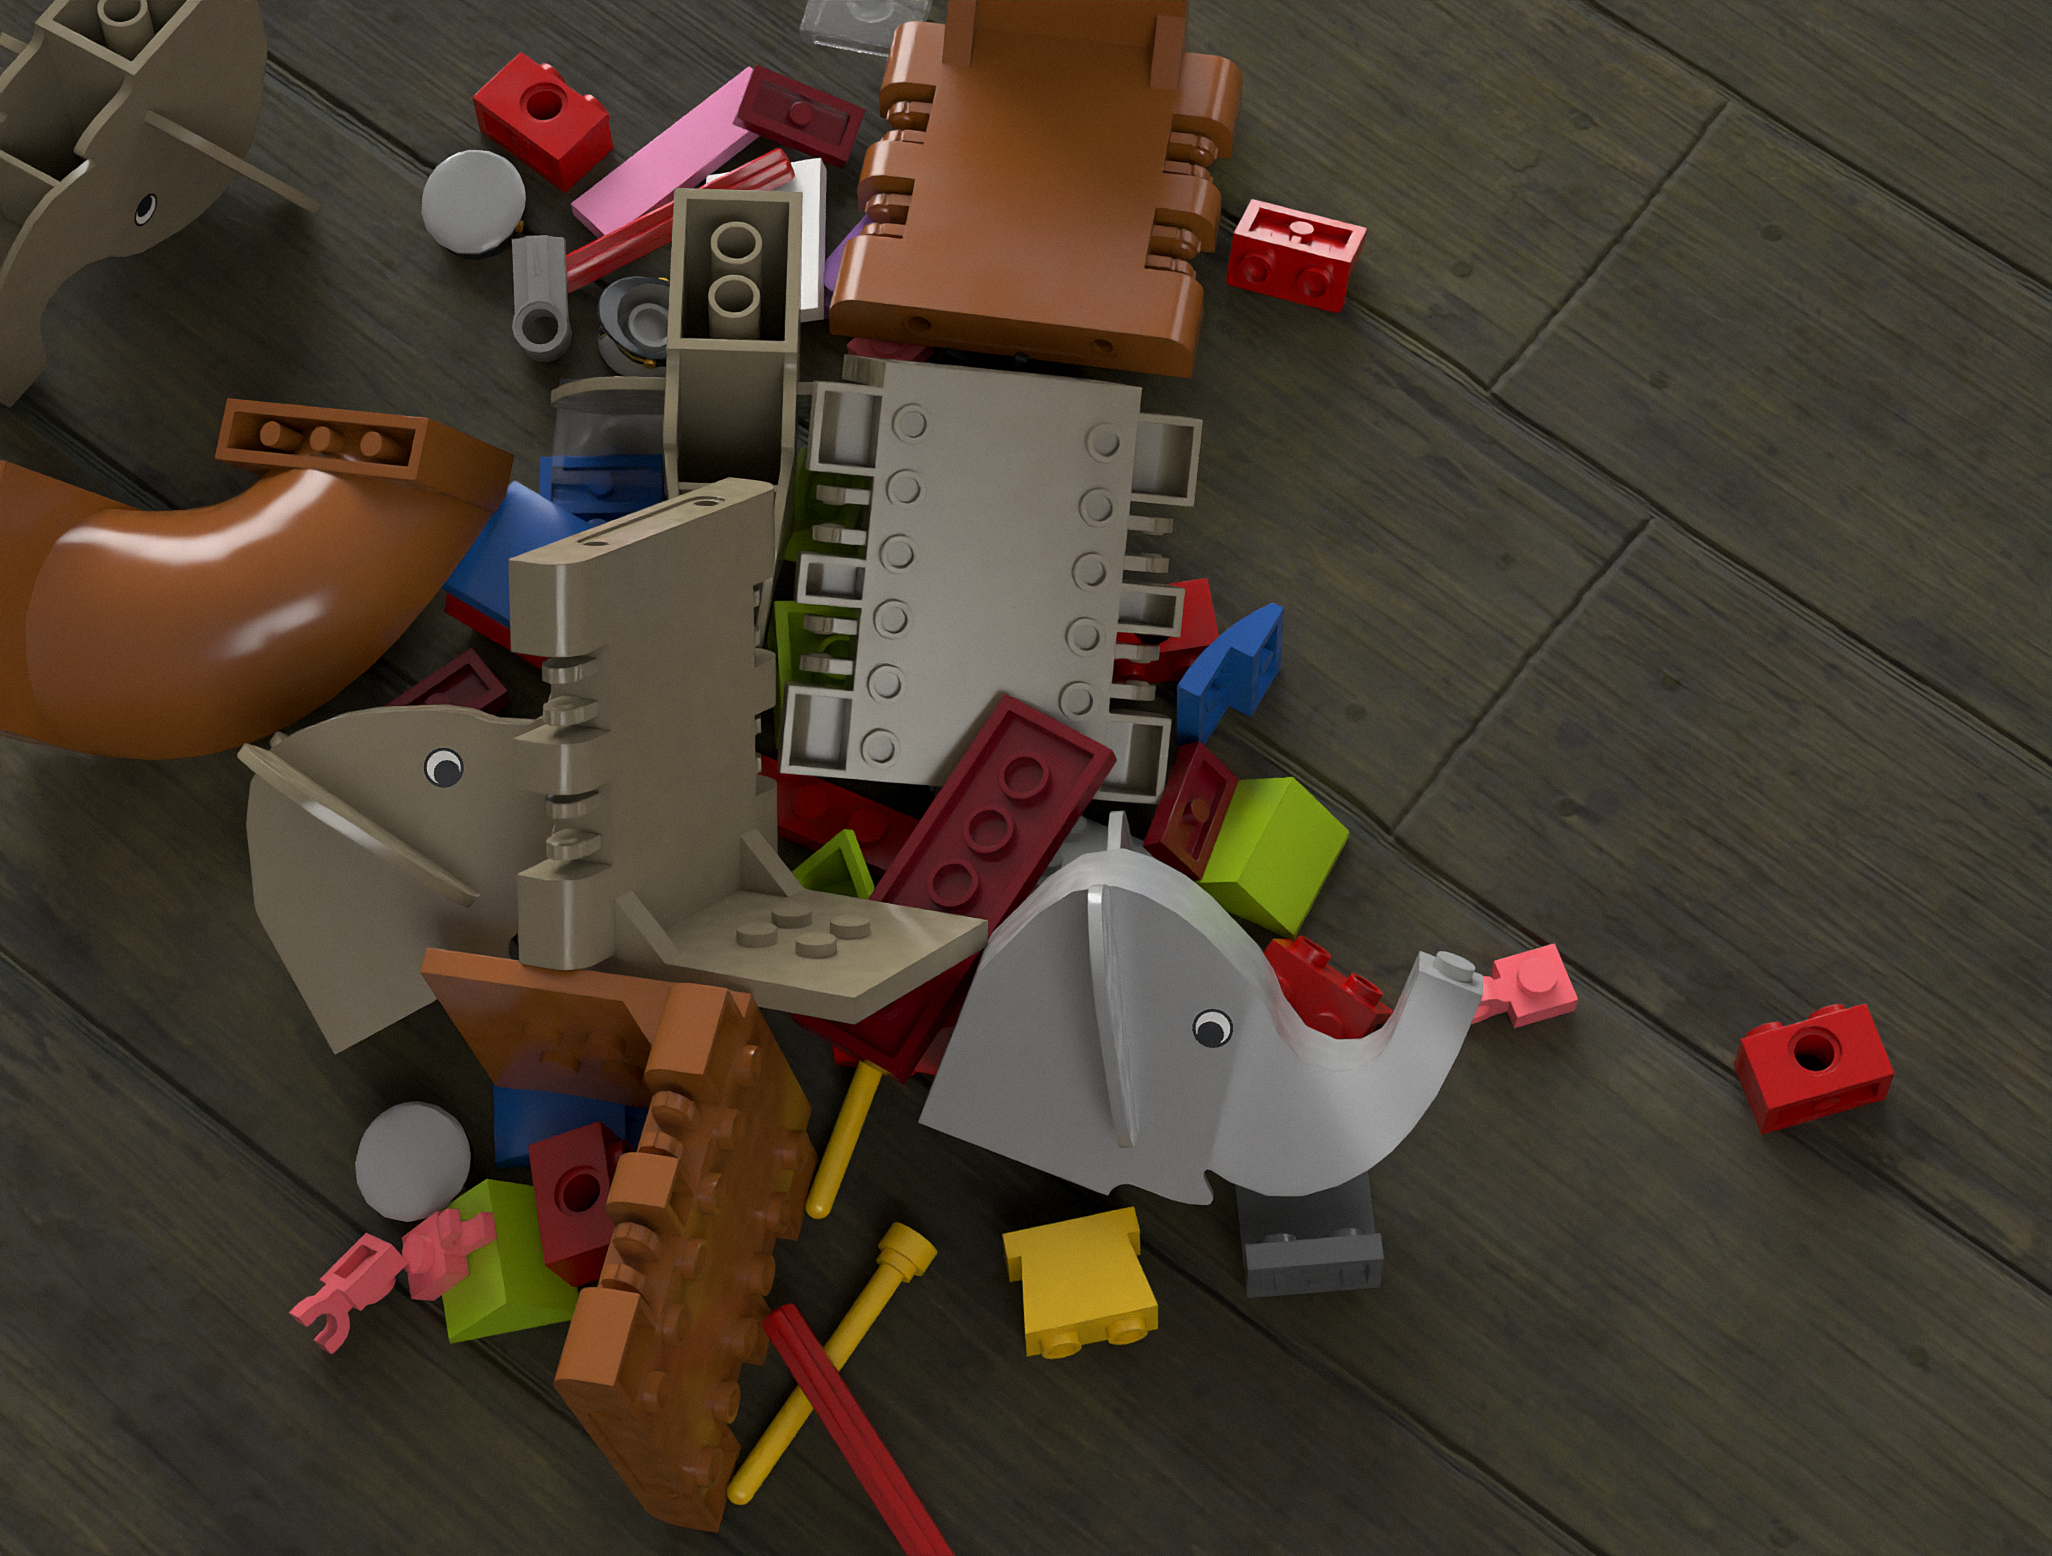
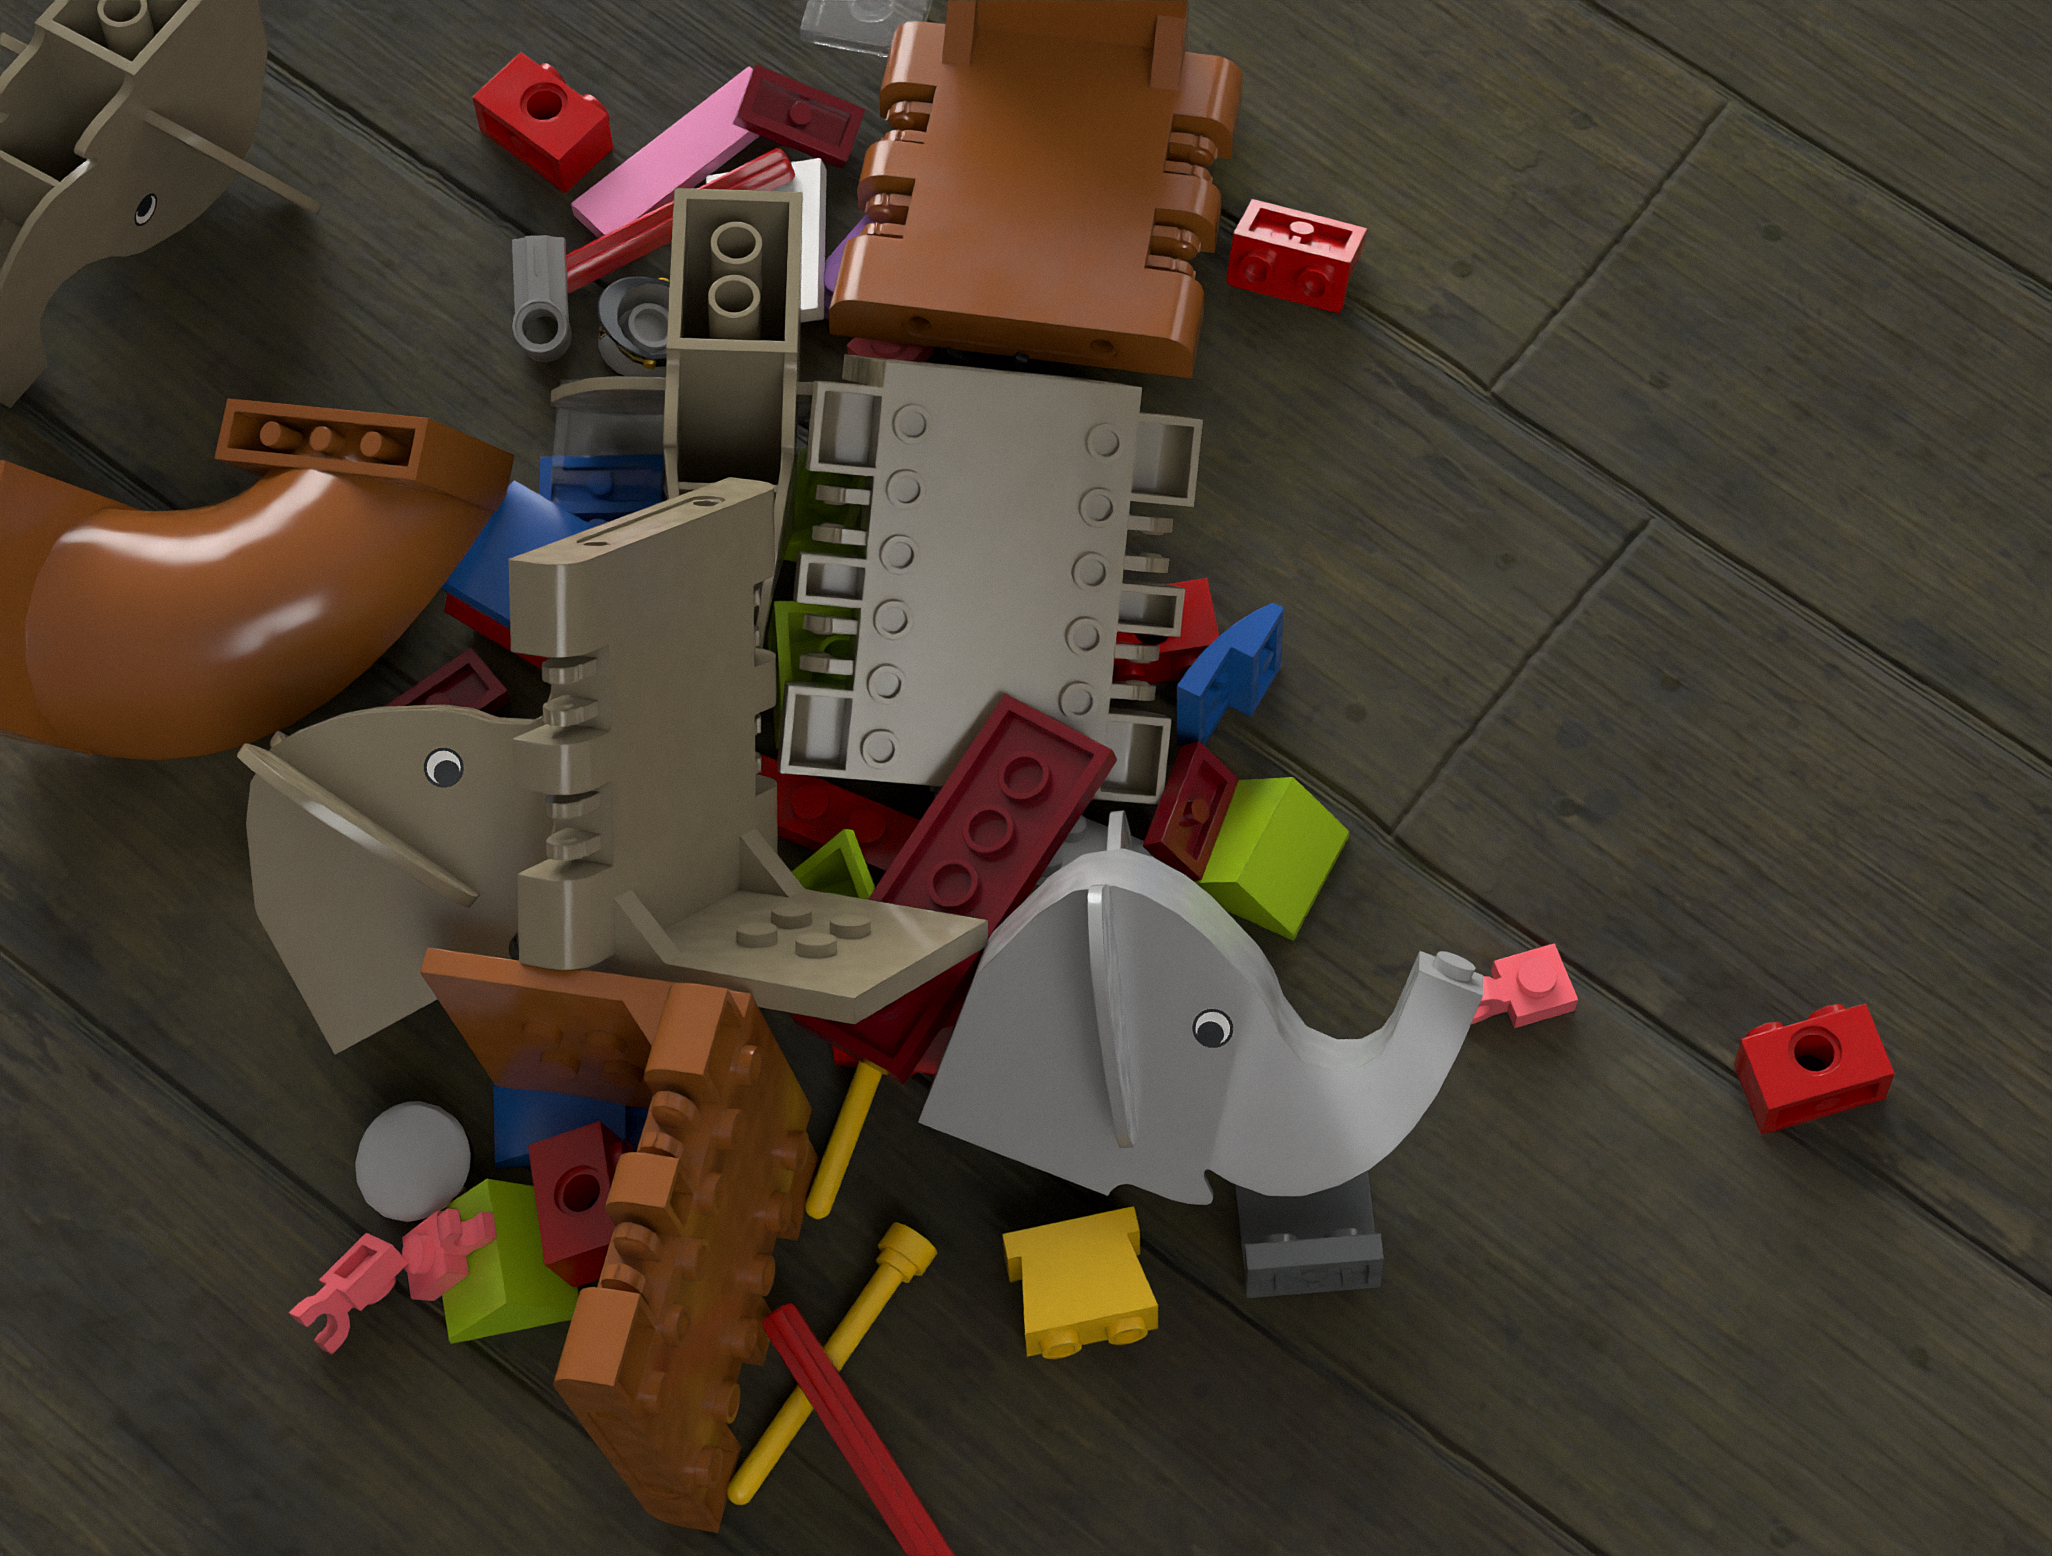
(474, 204): light grey piece -> none
(1323, 995): red bracket -> none

